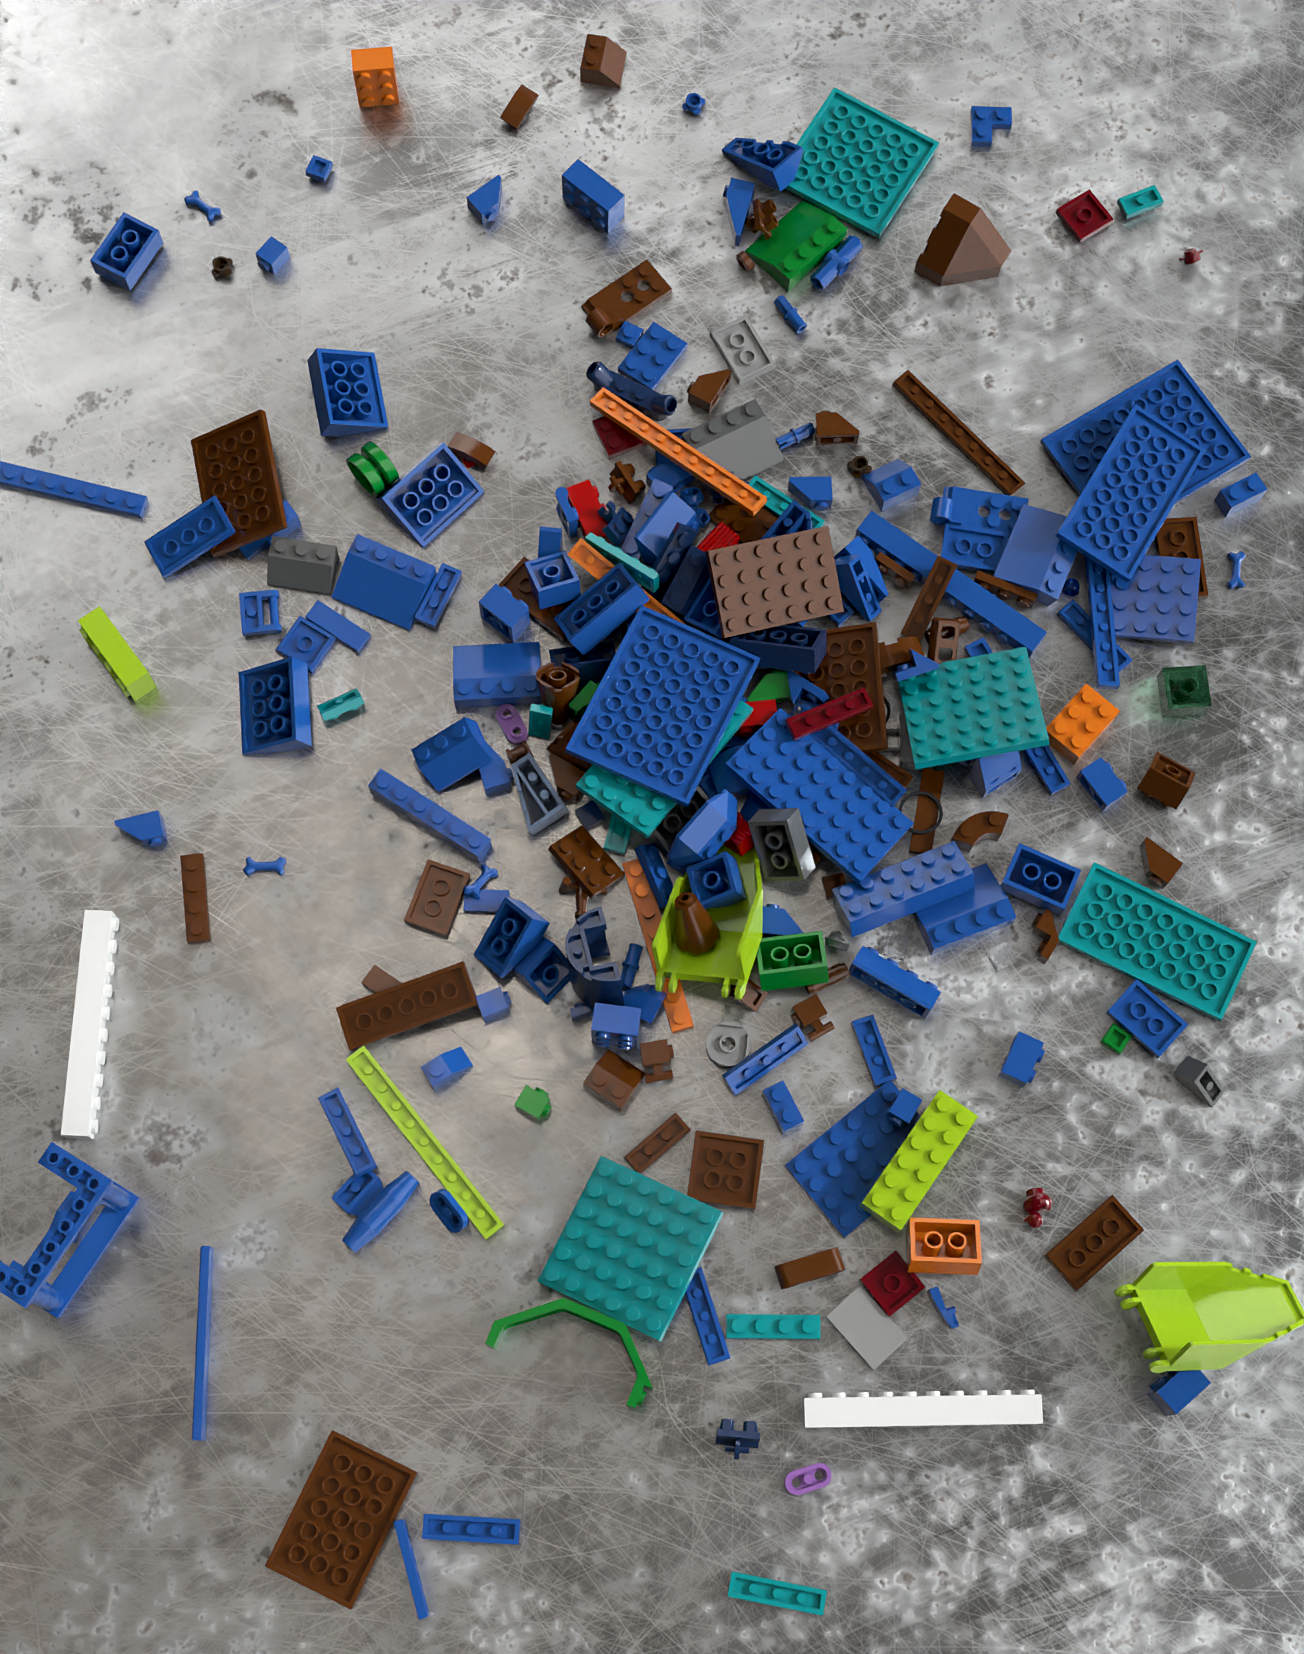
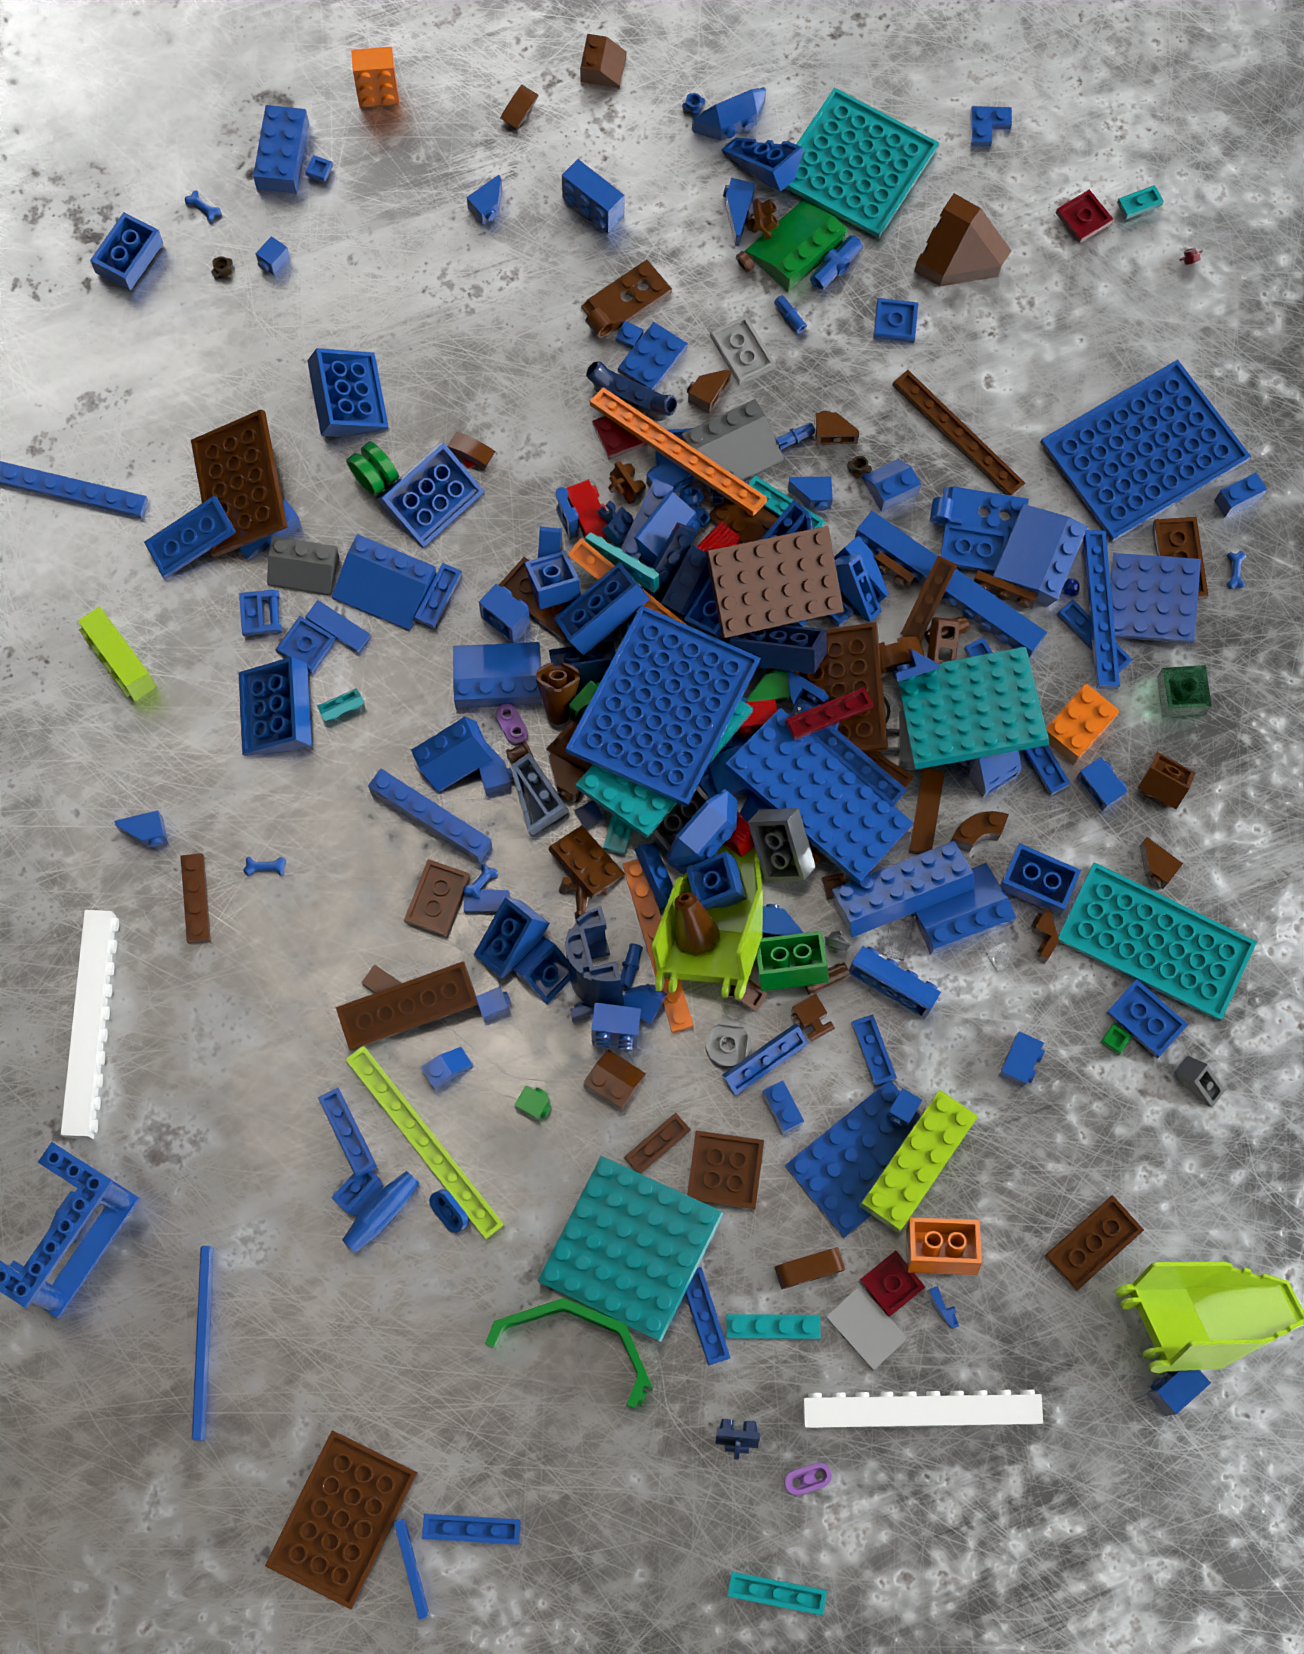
(281, 149): none -> blue brick
(540, 721): teal plate -> none
(655, 1056): reddish brown brick -> none
(731, 116): none -> blue wedge
(895, 320): none -> blue tile
(935, 800): black piece -> none
(1036, 1203): dark red animal -> none
(1130, 493): blue plate -> none

